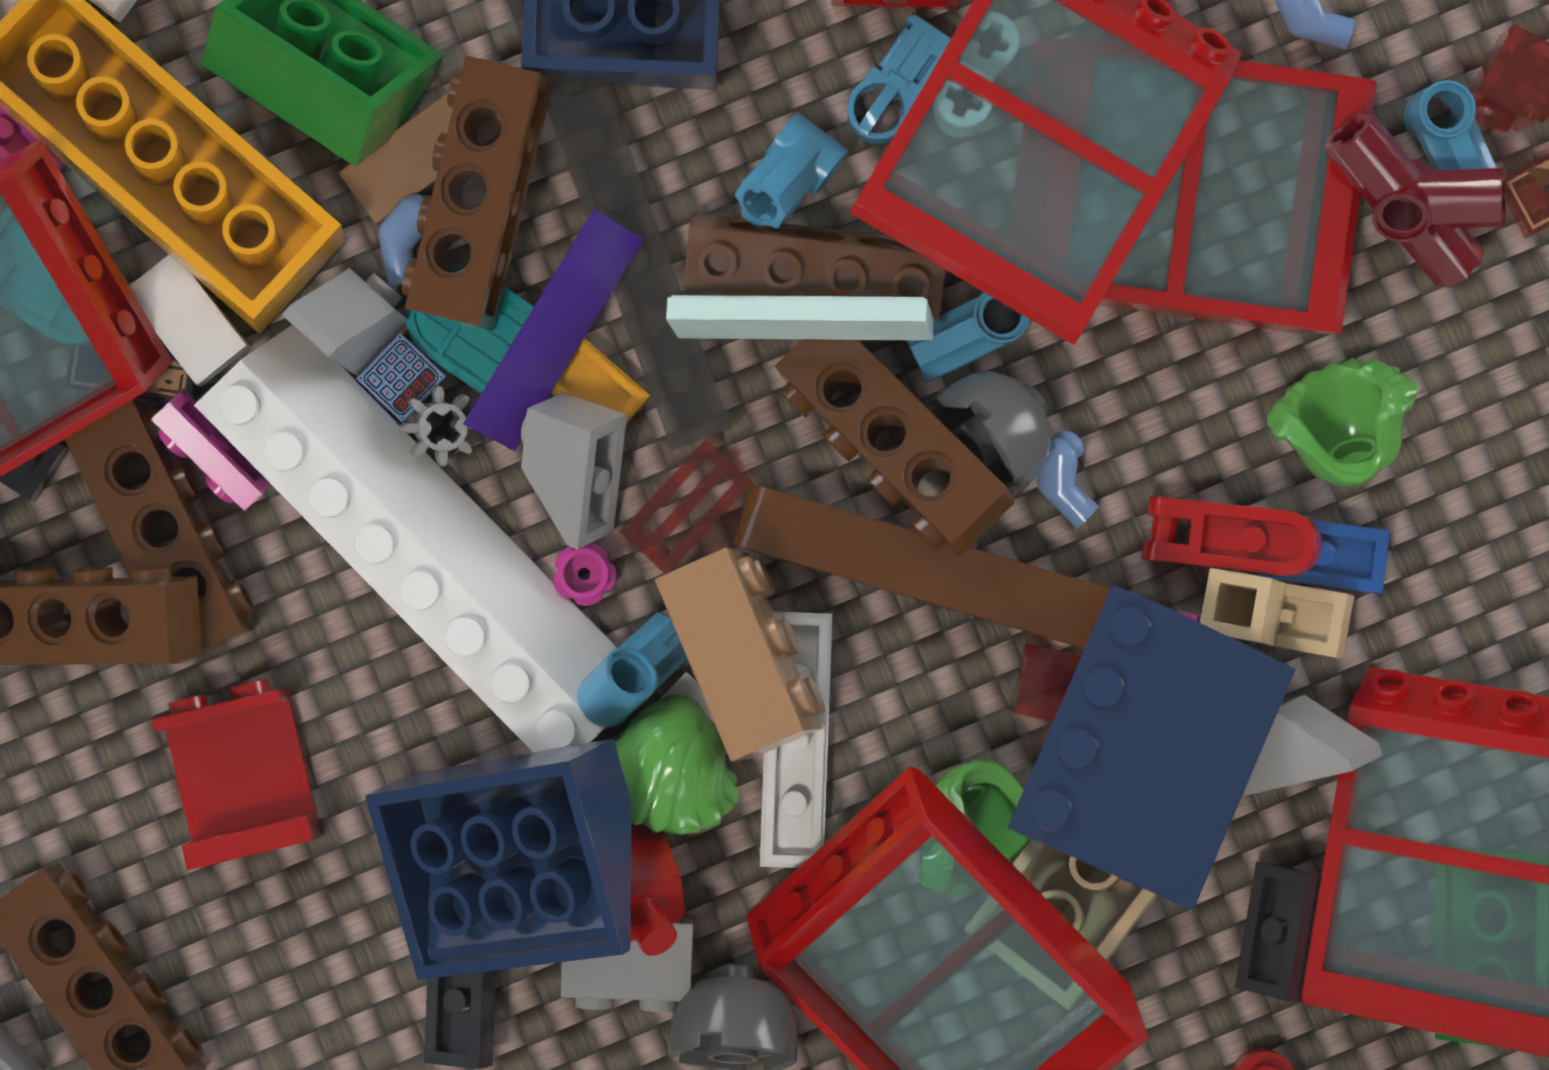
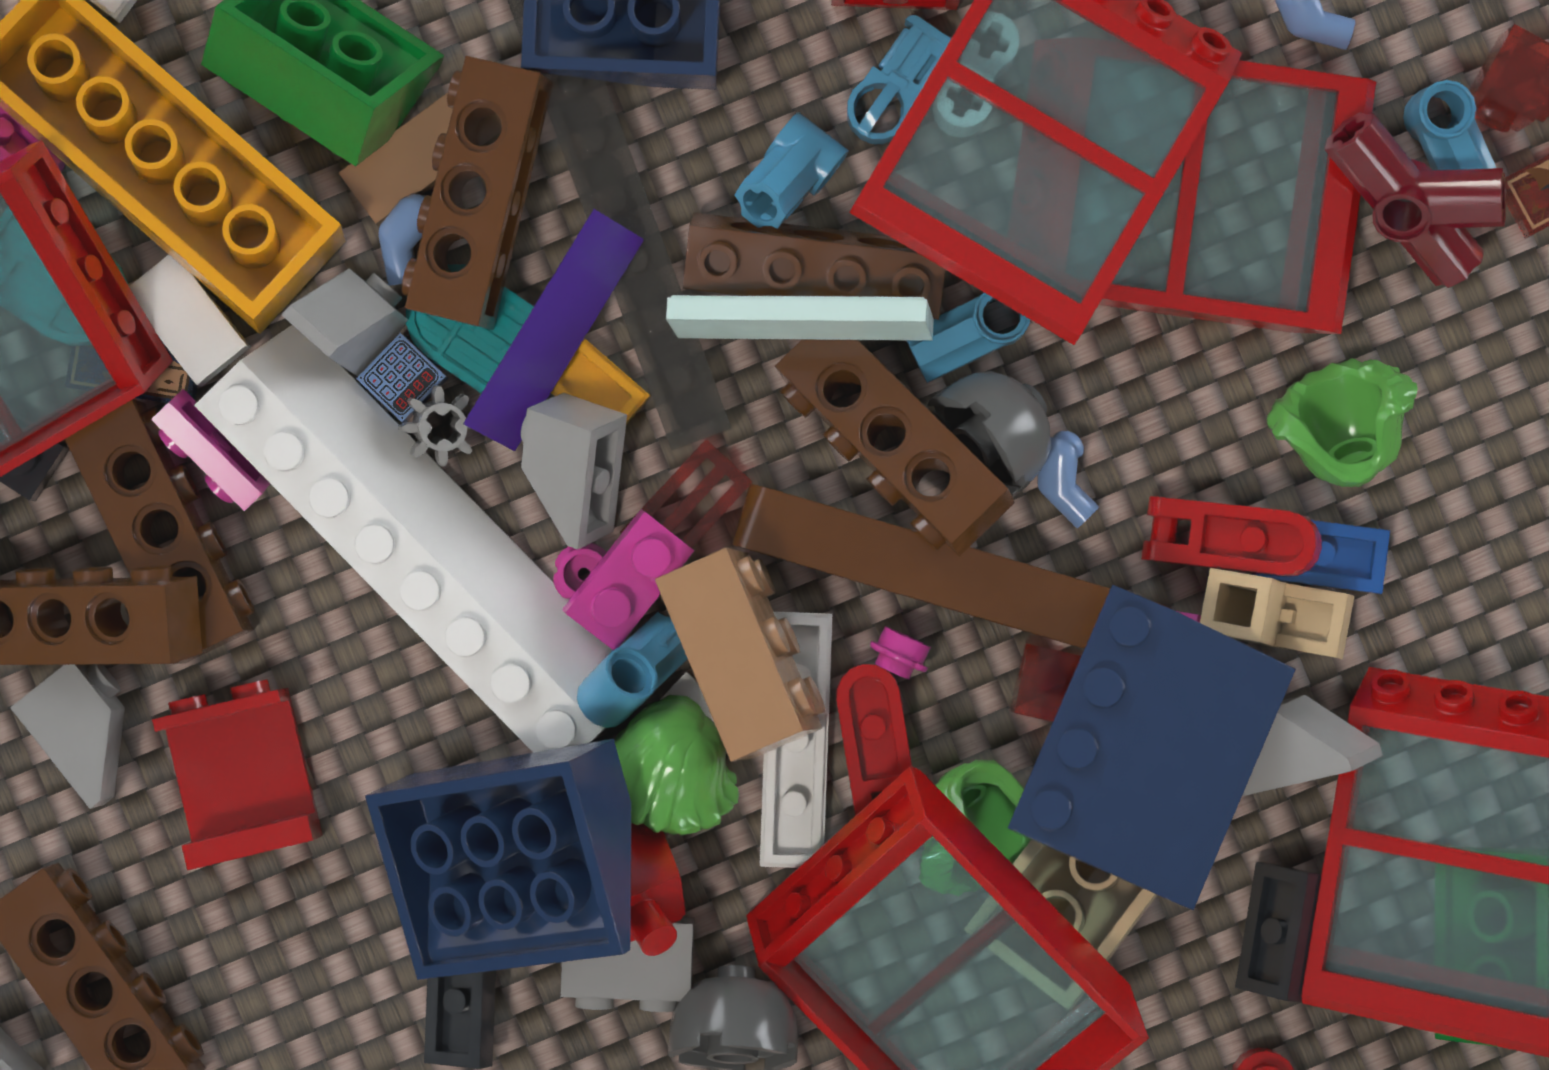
(78, 727): none -> light grey slope
(624, 580): none -> dark pink plate
(871, 731): none -> red plate
(900, 653): none -> dark pink plate

